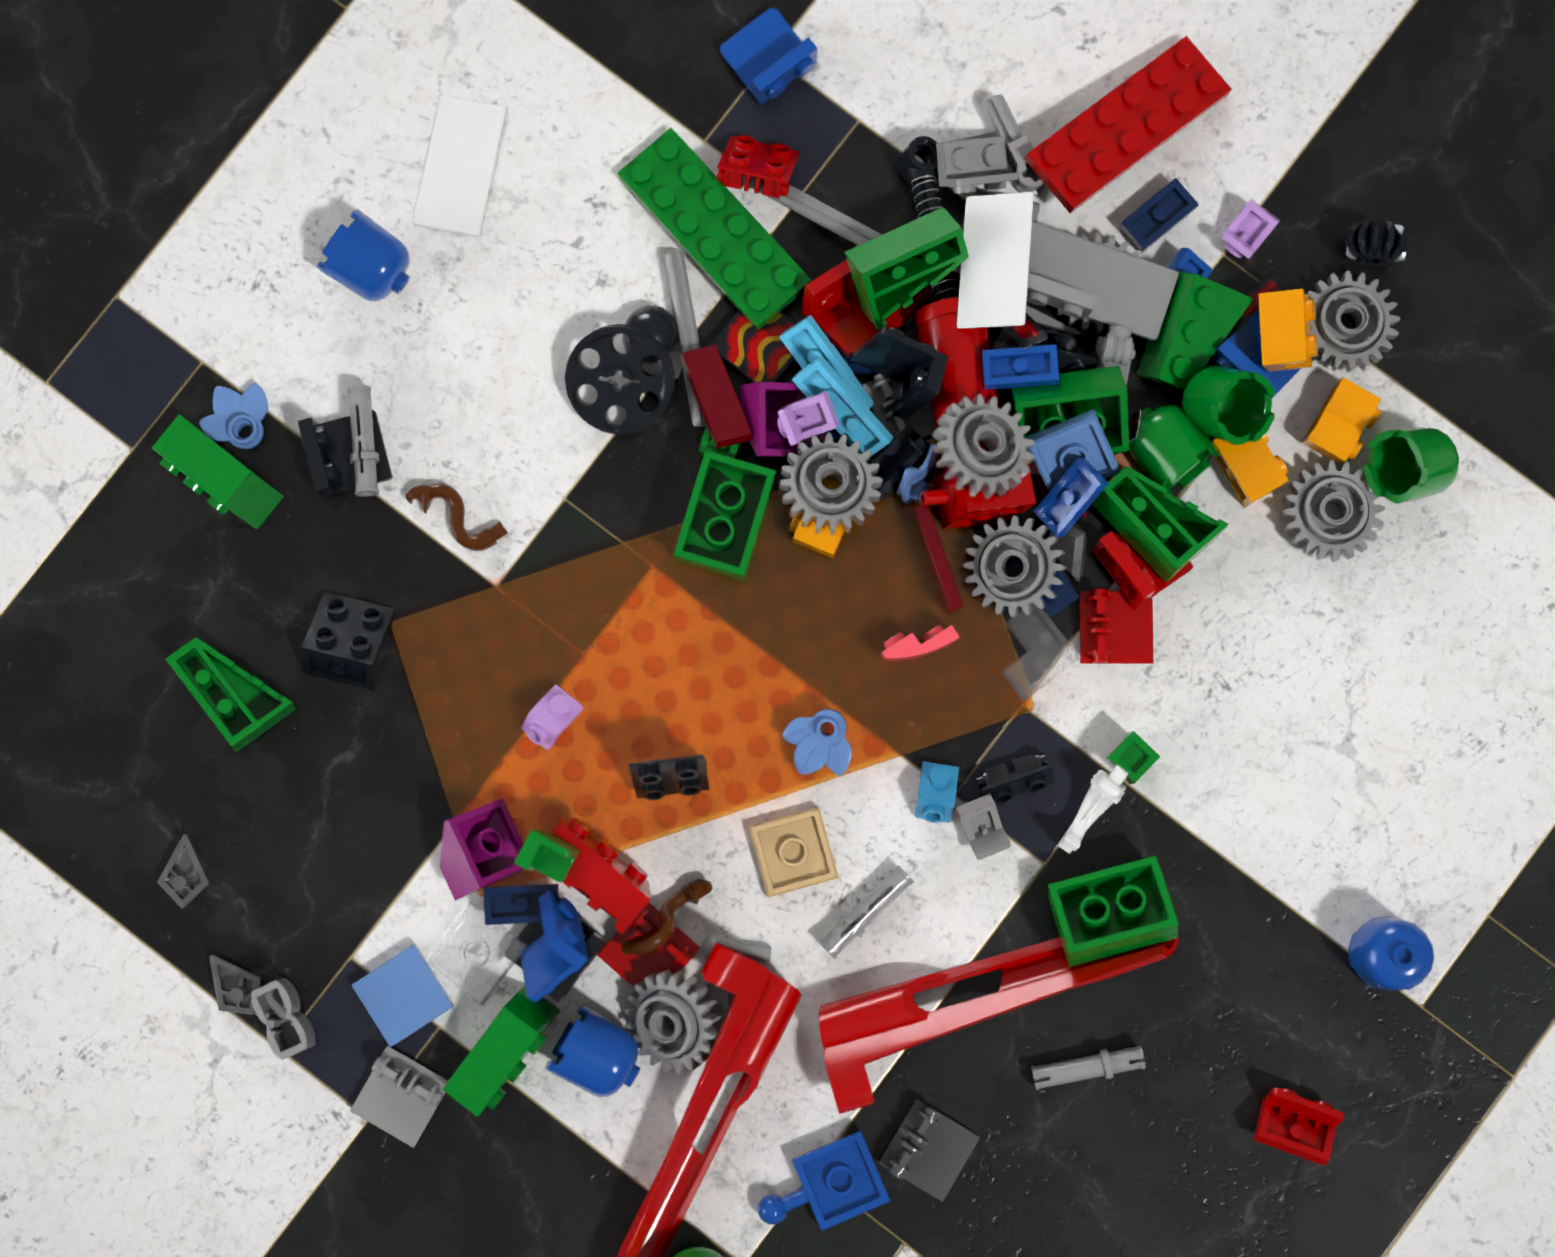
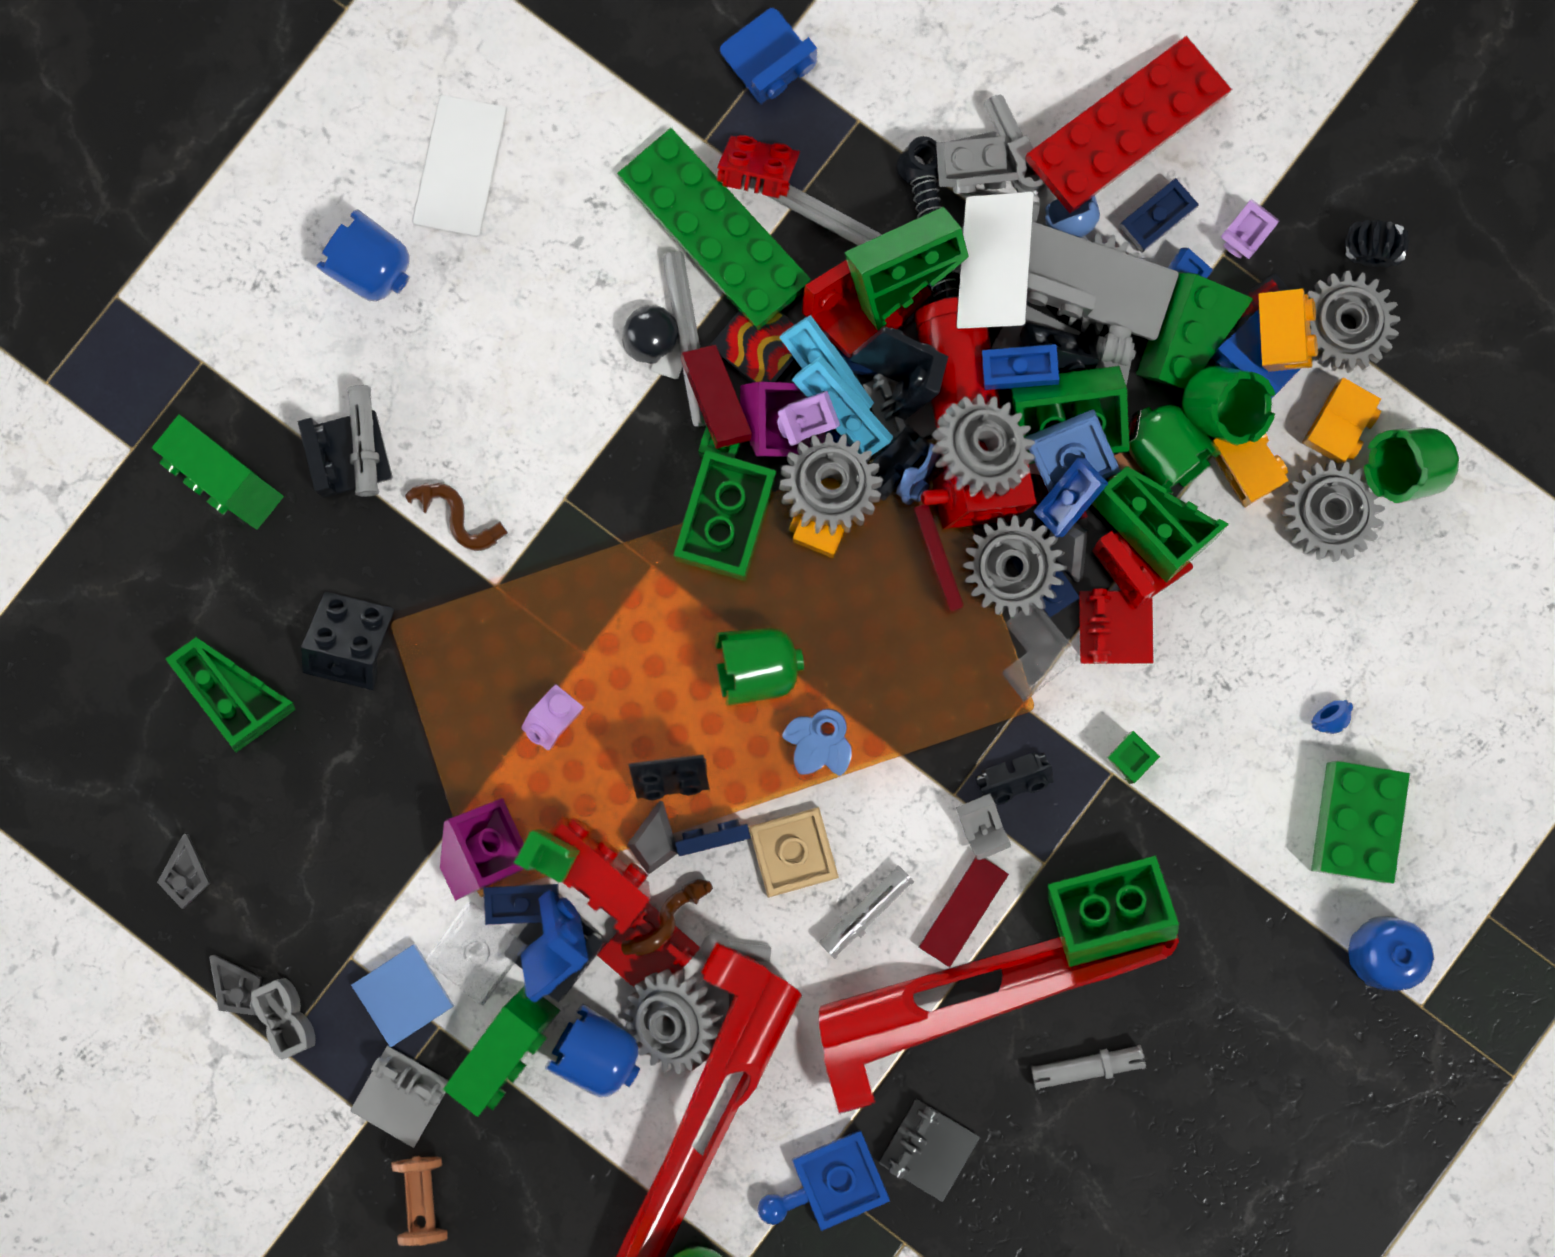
(233, 413): medium blue plate -> none
(419, 1200): none -> nougat hose
(631, 366): black wedge -> none
(654, 840): none -> flat silver piece
(696, 841): none -> dark blue plate
(757, 665): none -> green cylinder
(906, 648): coral slope -> none
(936, 792): dark azure bracket -> none
(963, 911): none -> dark red tile
(1027, 334): sticker -> none
(1078, 222): none -> medium blue hair
(1102, 794): white animal -> none
(1297, 1125): red bracket -> none
(1333, 717): none -> blue animal
(1360, 822): none -> green brick

